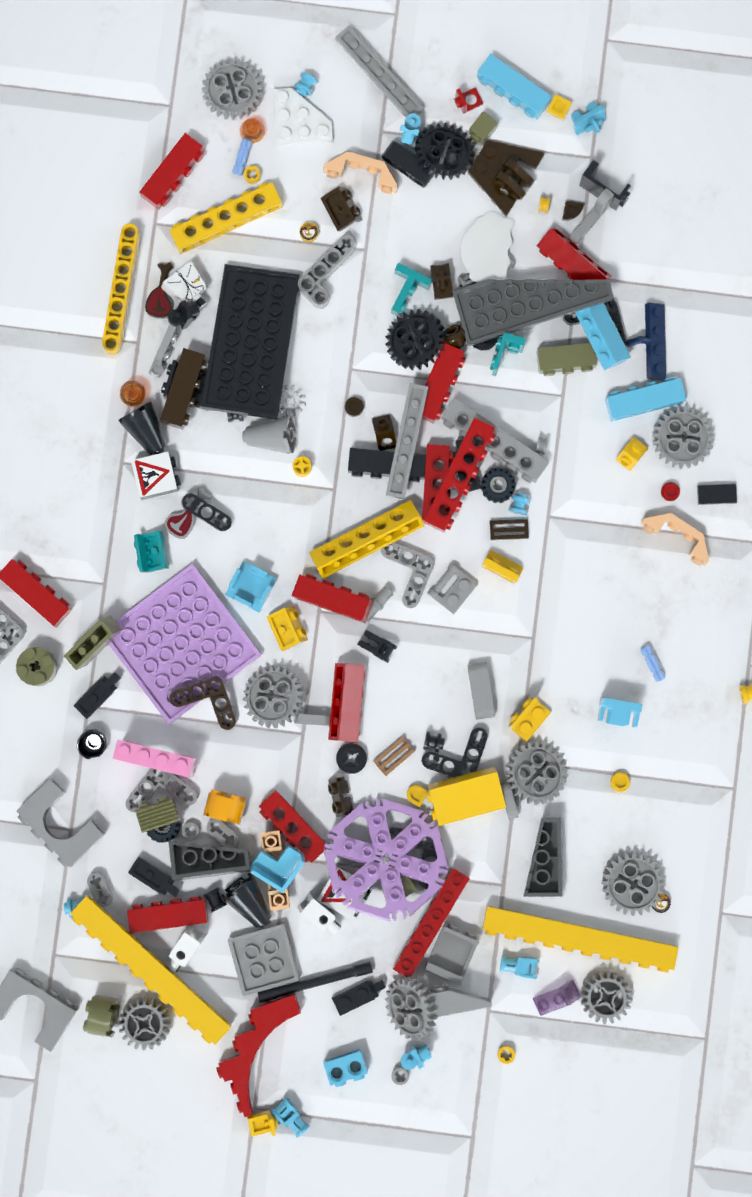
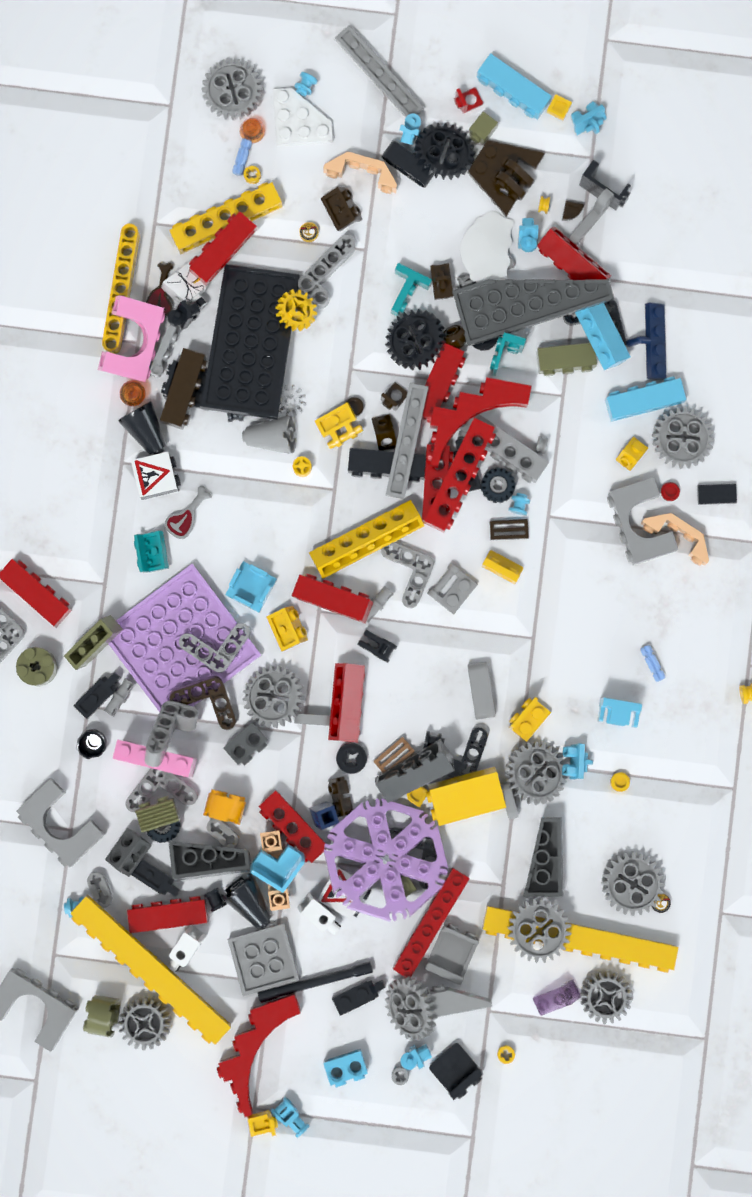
(119, 697): none -> light grey pin
(128, 852): none -> dark grey brick
(149, 320): none -> bright pink arch
(171, 717): none -> light grey beam
(172, 171): red brick -> none
(188, 825): light grey bush -> none
(205, 504): black beam -> none
(221, 653): none -> light grey beam
(222, 248): none -> red brick
(242, 739): none -> dark grey brick
(301, 318): none -> yellow gear
(324, 815): none -> dark blue brick
(335, 420): none -> yellow plate
(388, 402): none -> dark brown bracket
(415, 771): none -> dark grey wedge
(456, 1071): none -> black bracket
(495, 395): none -> red arch
(521, 966): medium azure connector -> none
(528, 235): none -> medium azure hips
(550, 944): none -> light grey gear
(578, 761): none -> medium azure hips
(638, 548): none -> light grey arch

